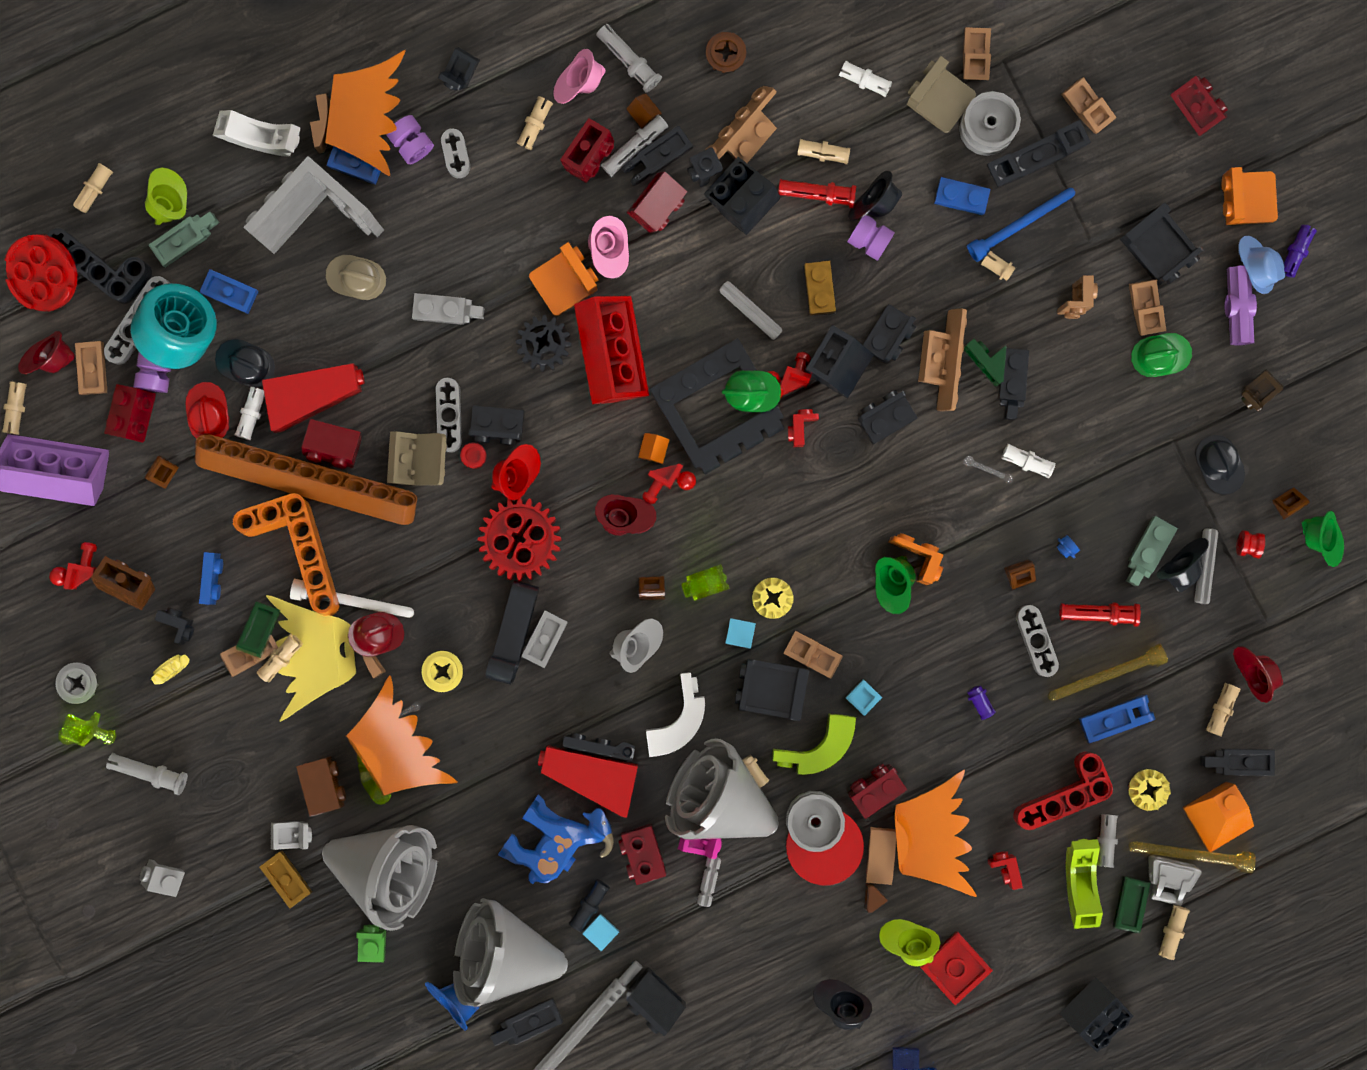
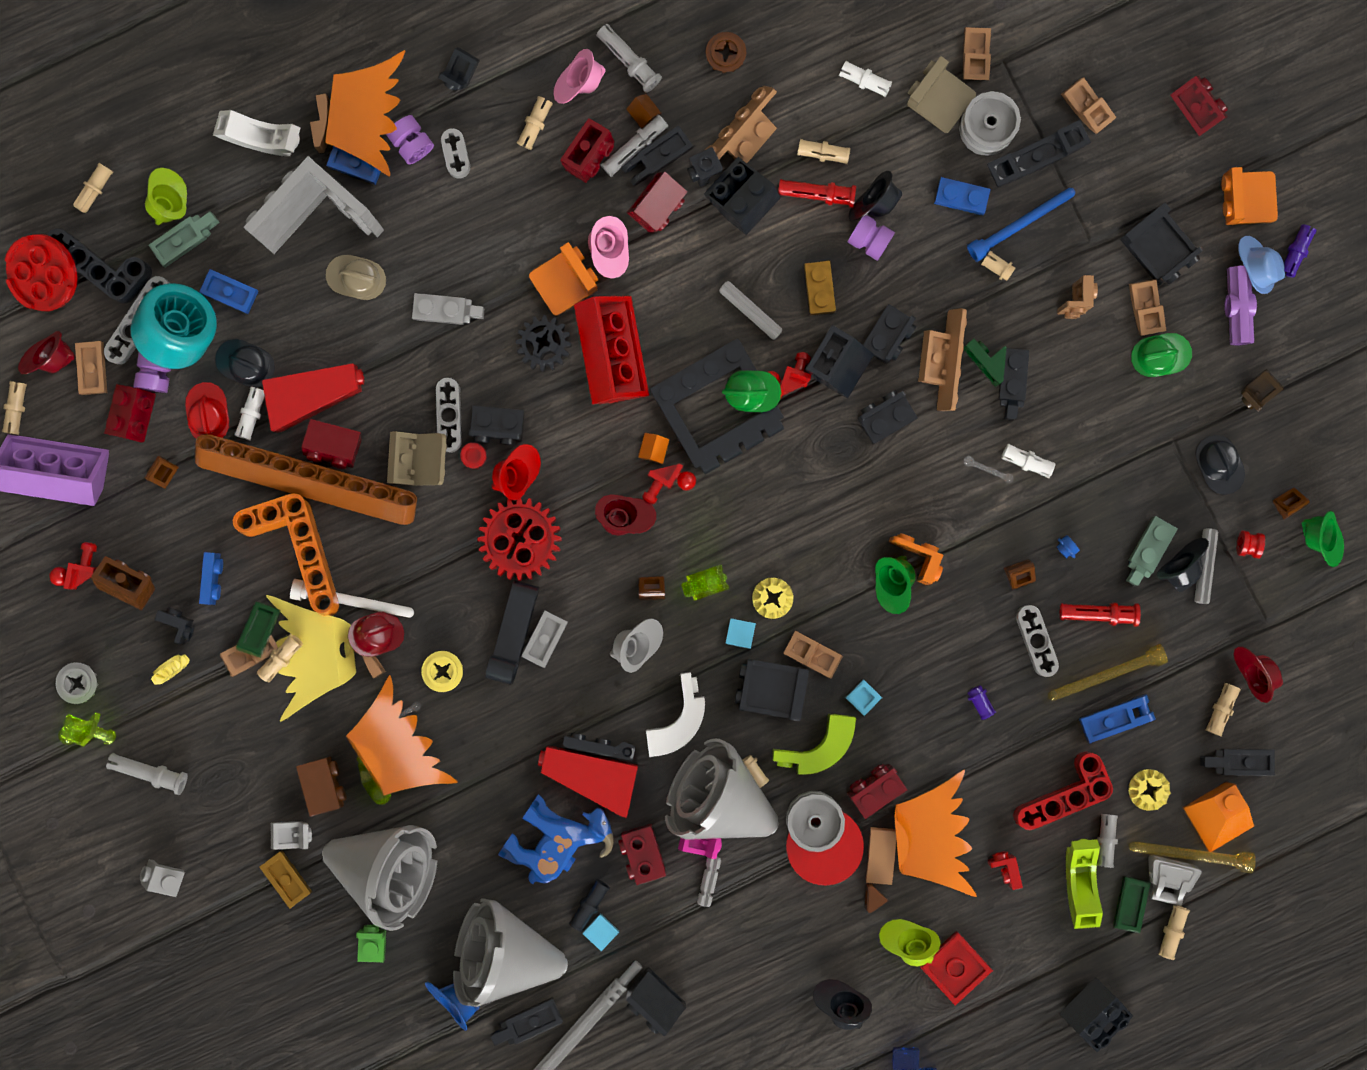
(796, 431): red bracket -> none

